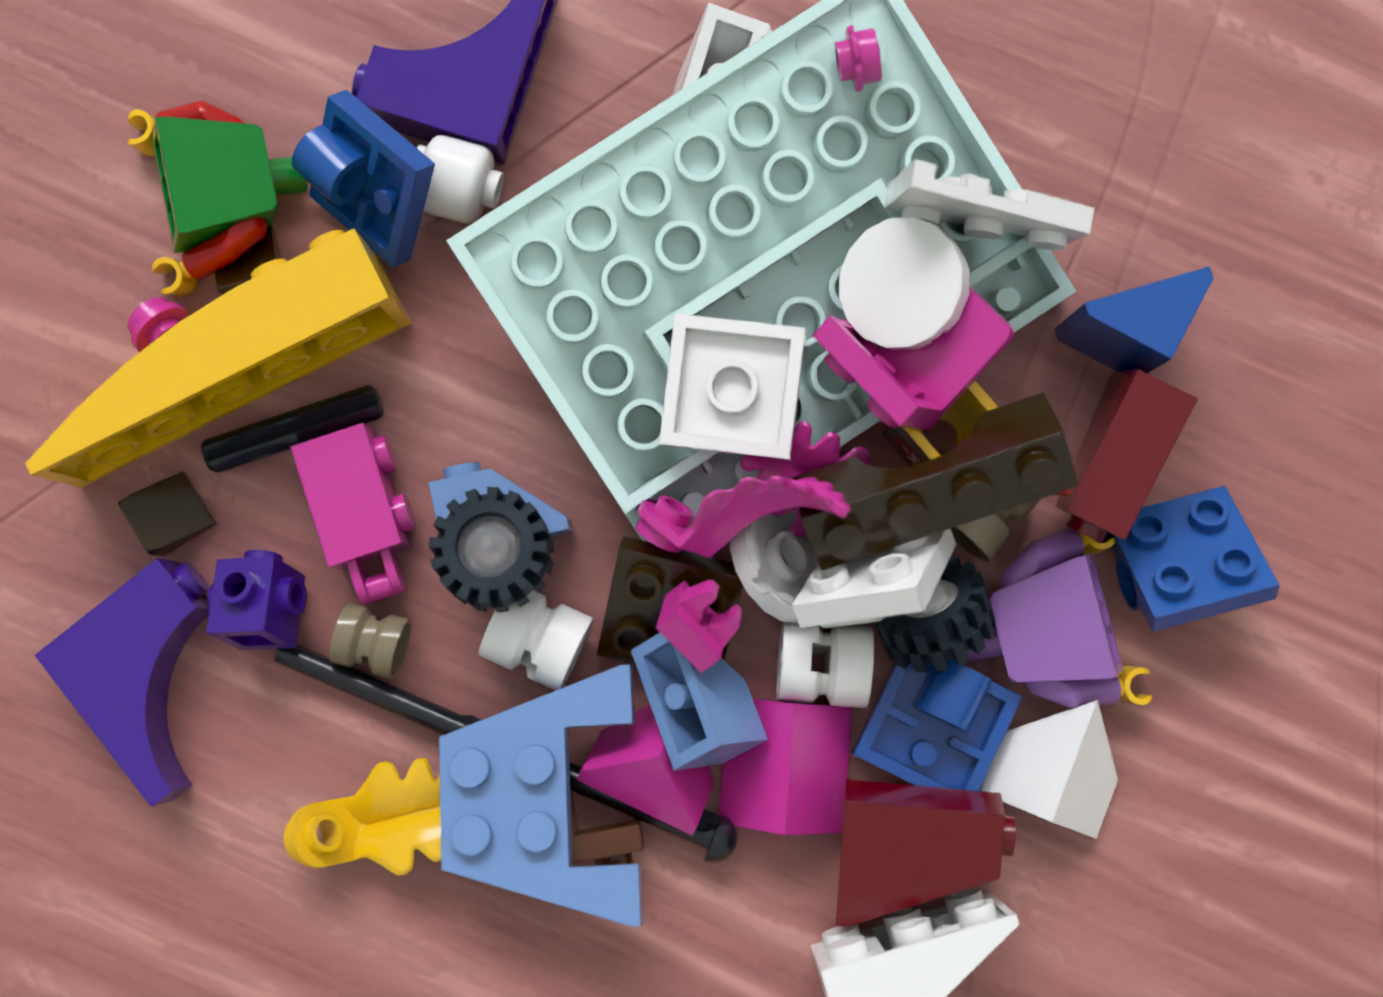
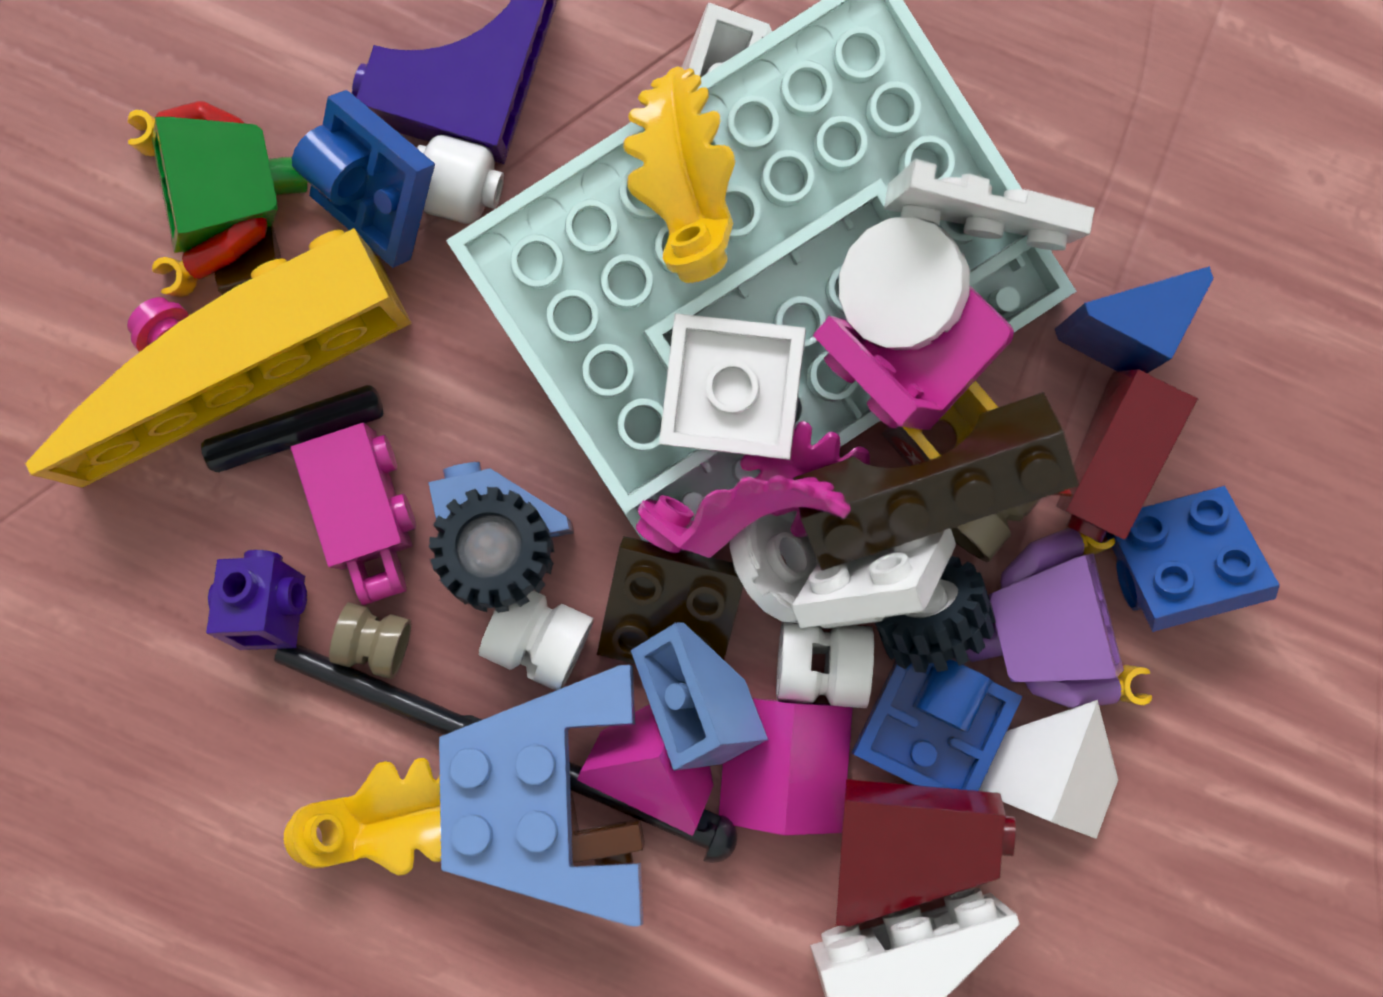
(120, 669): dark purple arch -> none
(166, 514): dark brown slope -> none
(683, 173): none -> yellow plant
(694, 626): dark pink tile -> none
(858, 57): dark pink plate -> none

